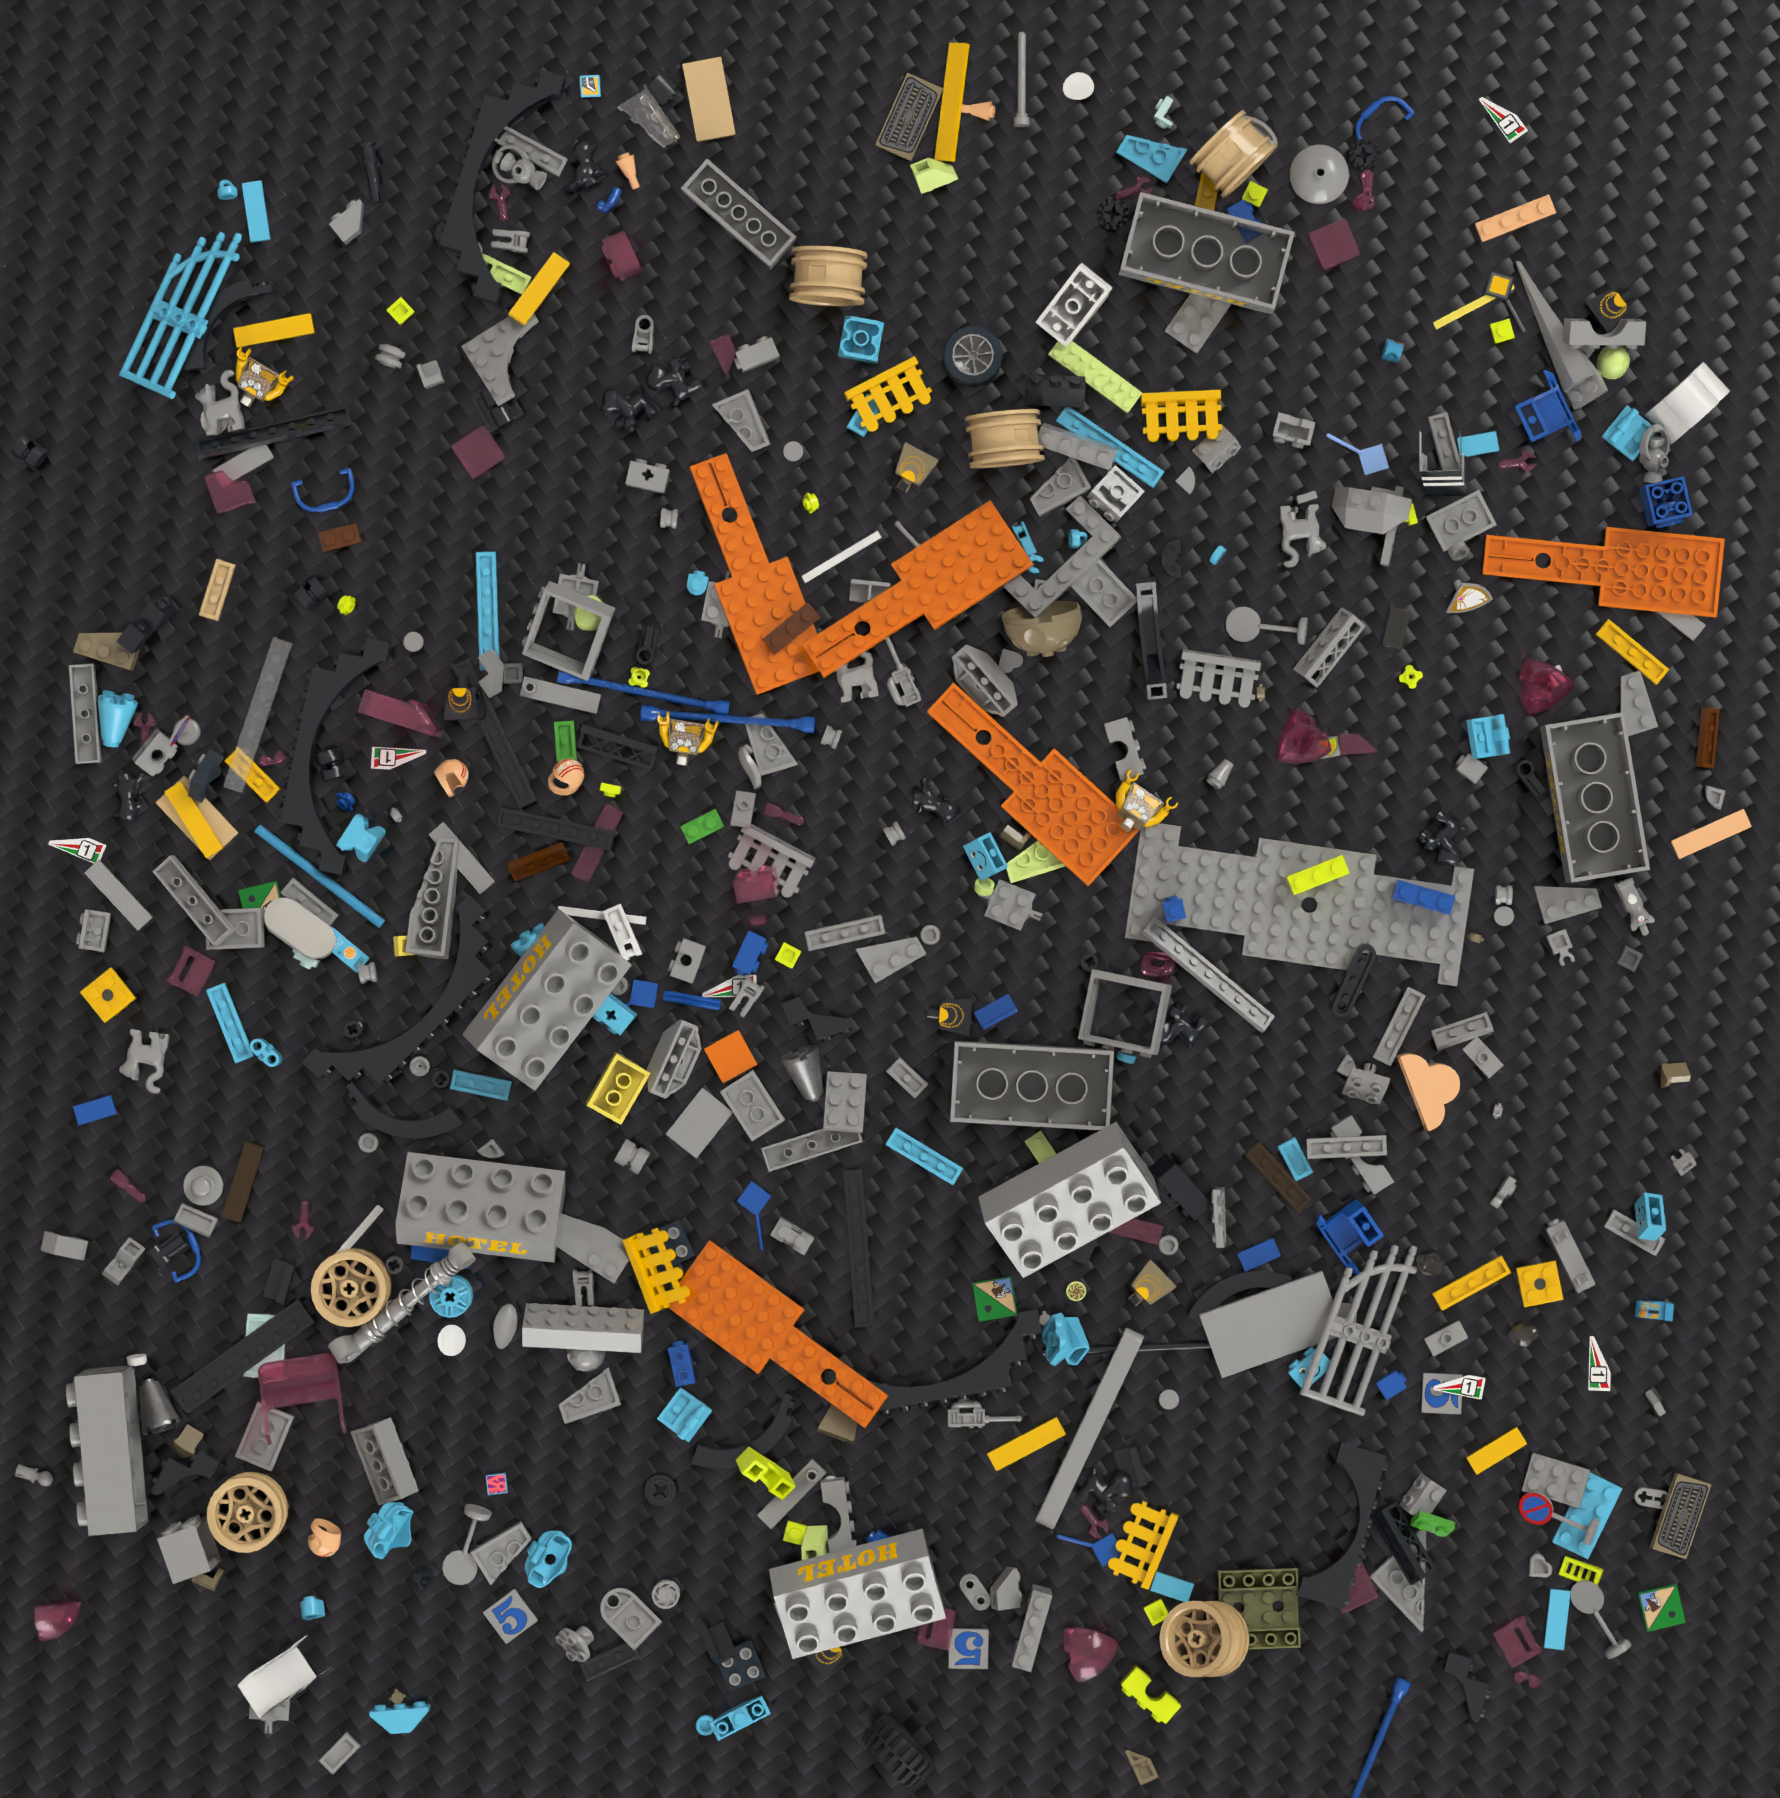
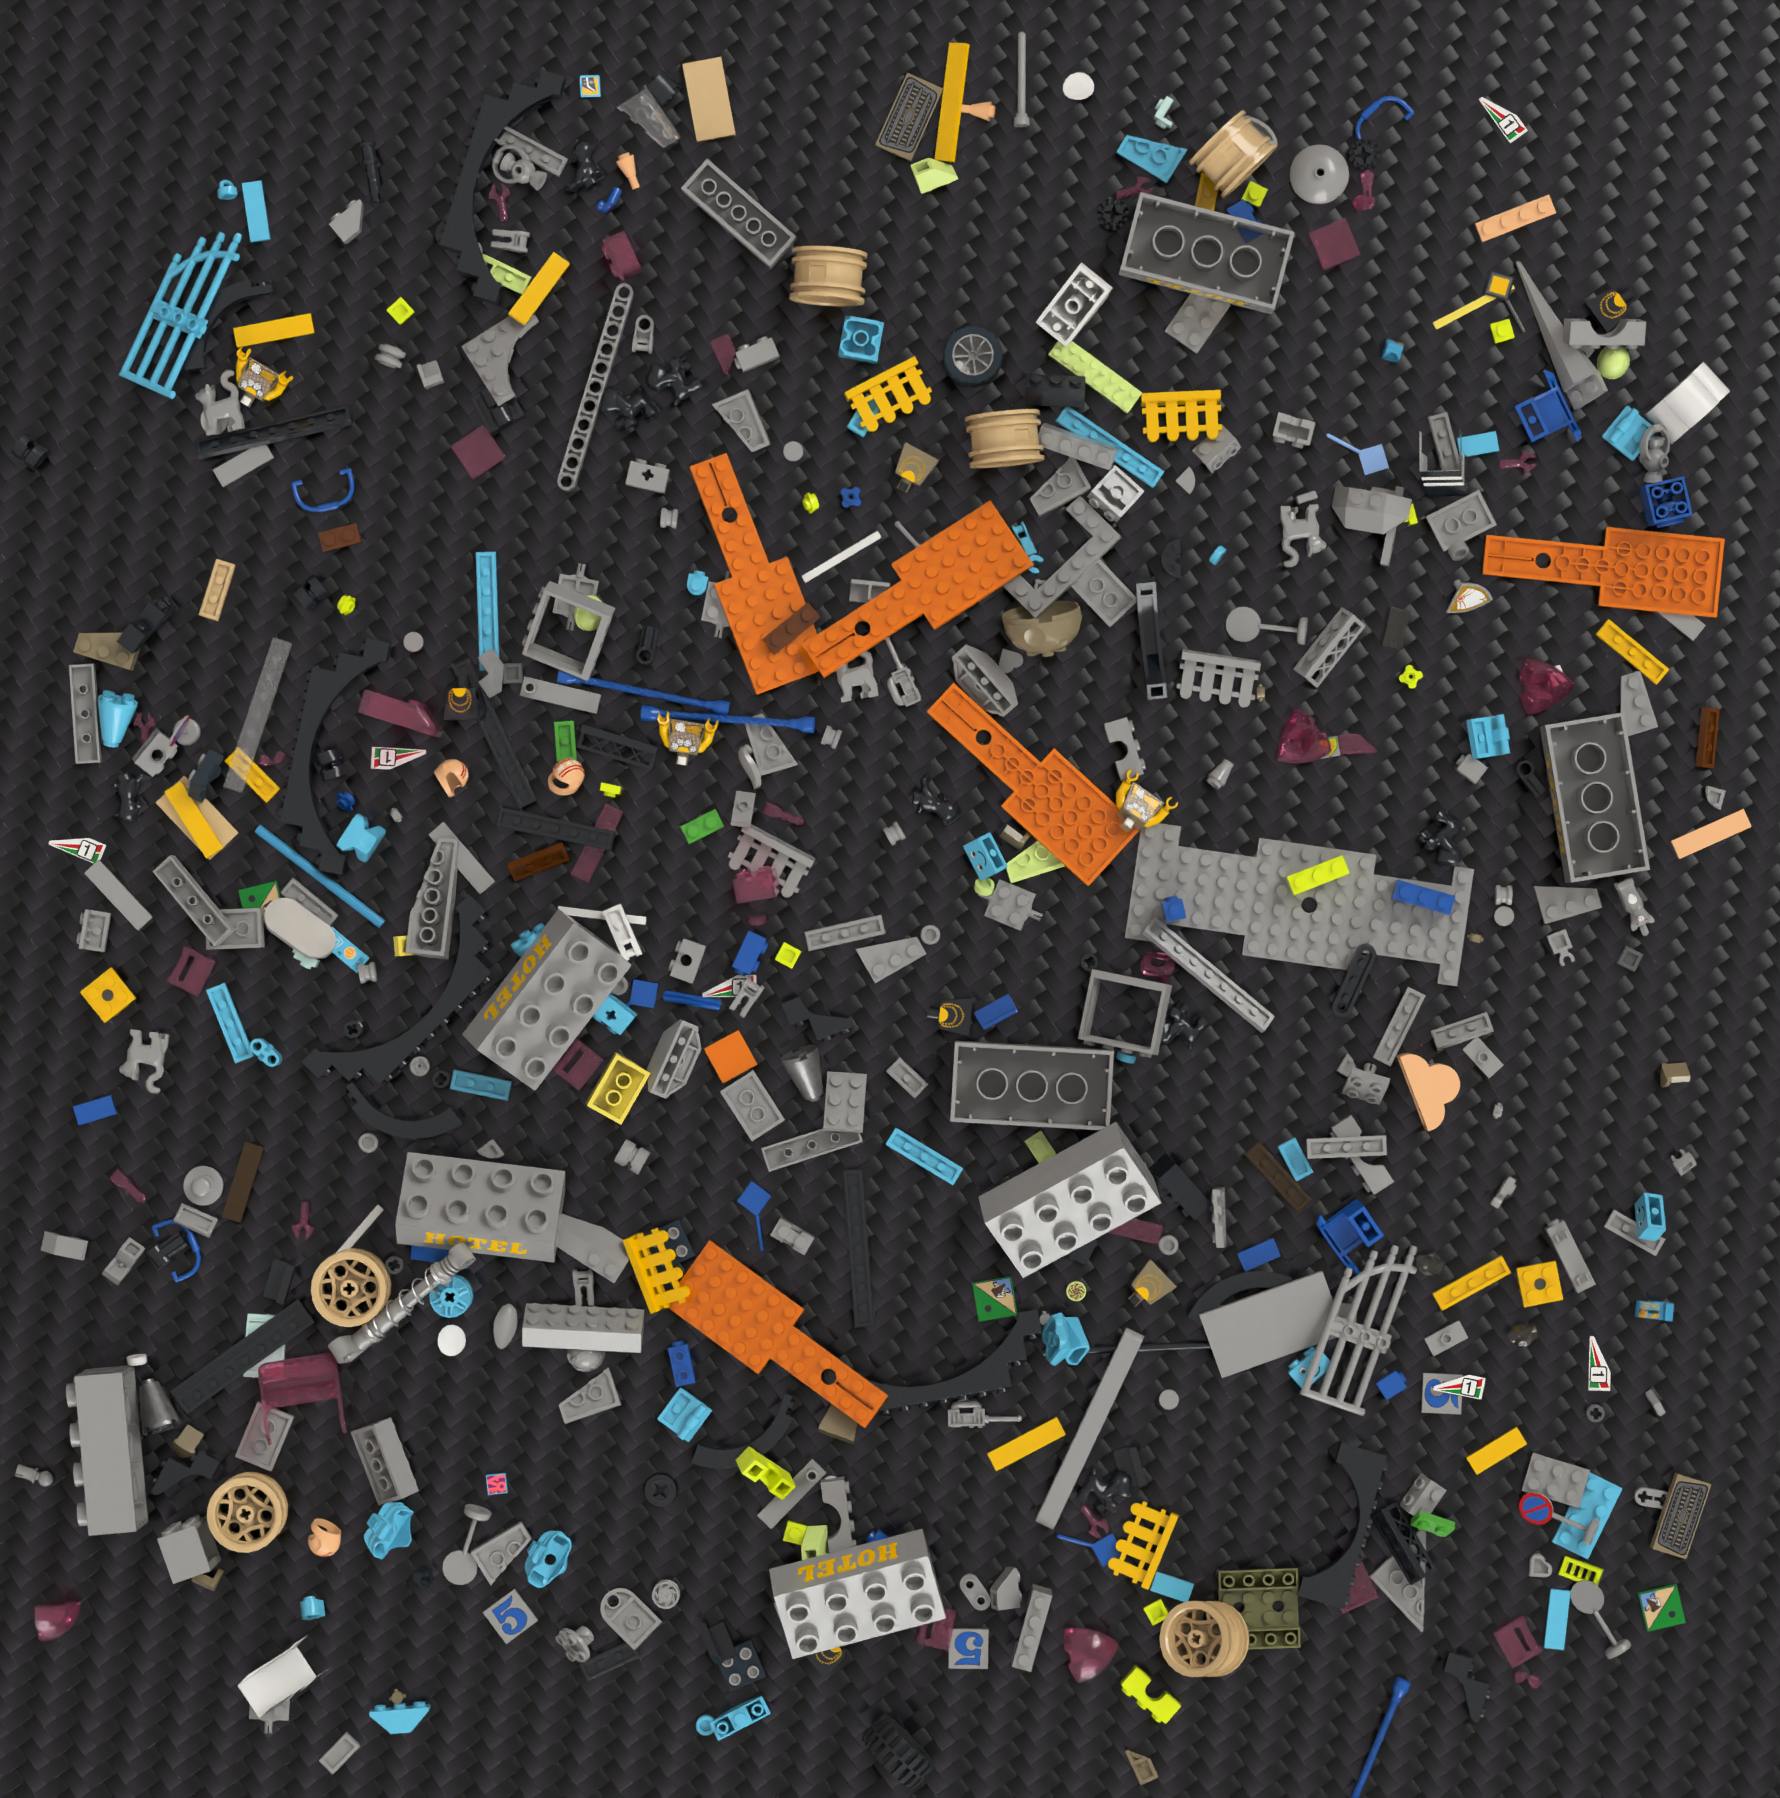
(228, 493): clear pink tile -> none
(582, 1069): none -> clear pink plate
(595, 377): none -> light grey beam
(643, 673): neon yellow plate -> none
(699, 1123): light grey tile -> none
(849, 502): none -> blue plate
(1074, 538): medium azure tile -> none
(1590, 1417): none -> dark grey bush

